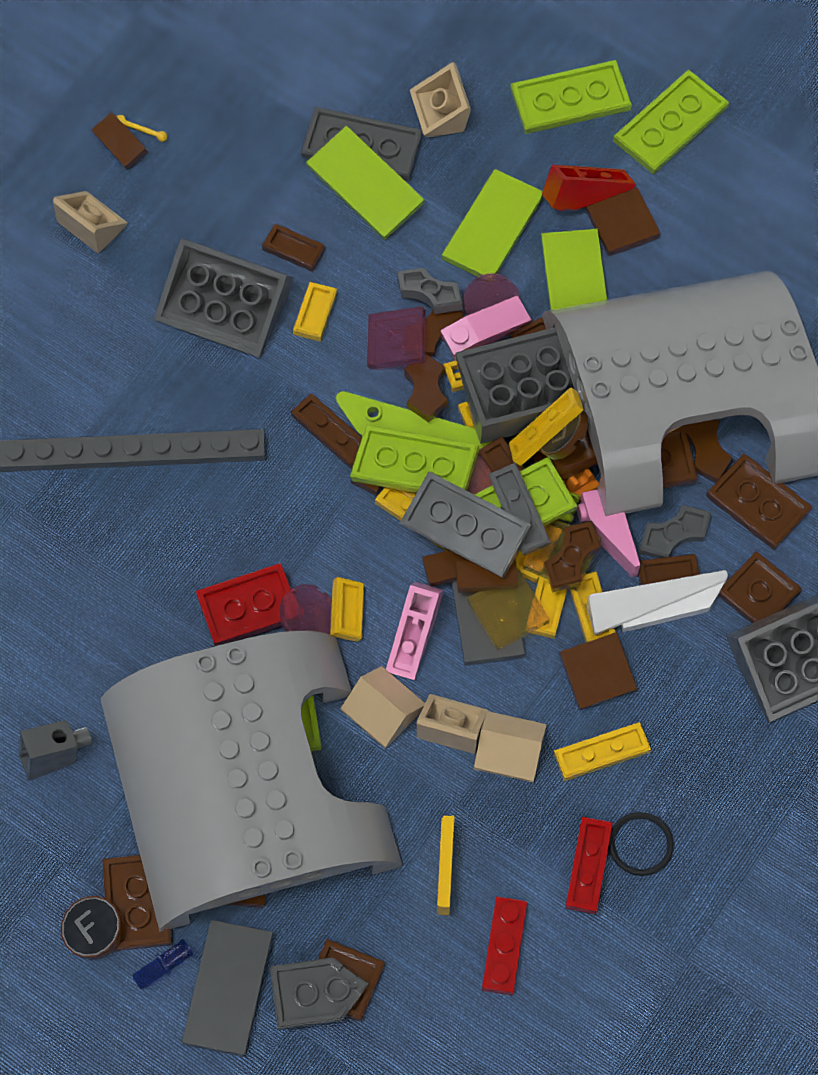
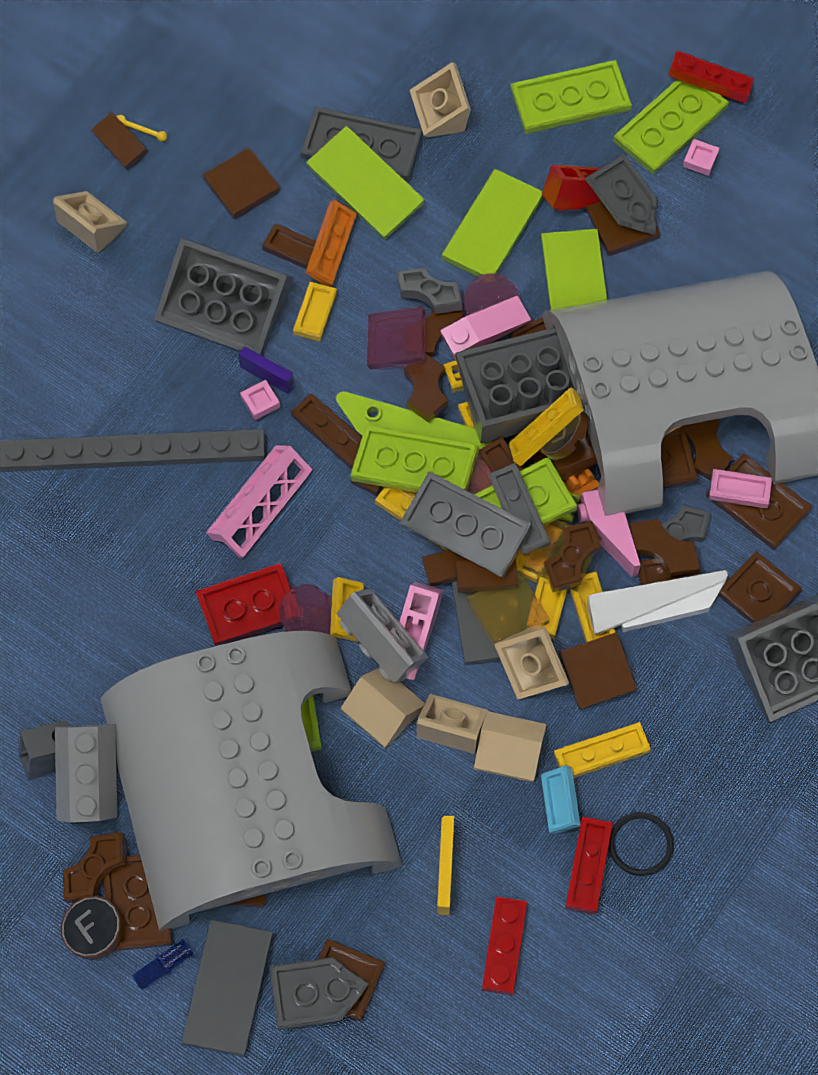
(85, 773): none -> light grey slope
(103, 856): none -> reddish brown tile
(241, 183): none -> reddish brown tile
(251, 494): none -> bright pink fence
(260, 399): none -> bright pink plate
(266, 370): none -> dark purple tile
(331, 243): none -> orange tile
(381, 635): none -> light grey slope
(531, 662): none -> tan slope
(560, 800): none -> medium azure tile
(625, 195): none -> dark grey tile
(676, 555): none -> reddish brown tile
(701, 157): none -> bright pink plate
(710, 76): none -> red plate
(740, 488): none -> bright pink tile

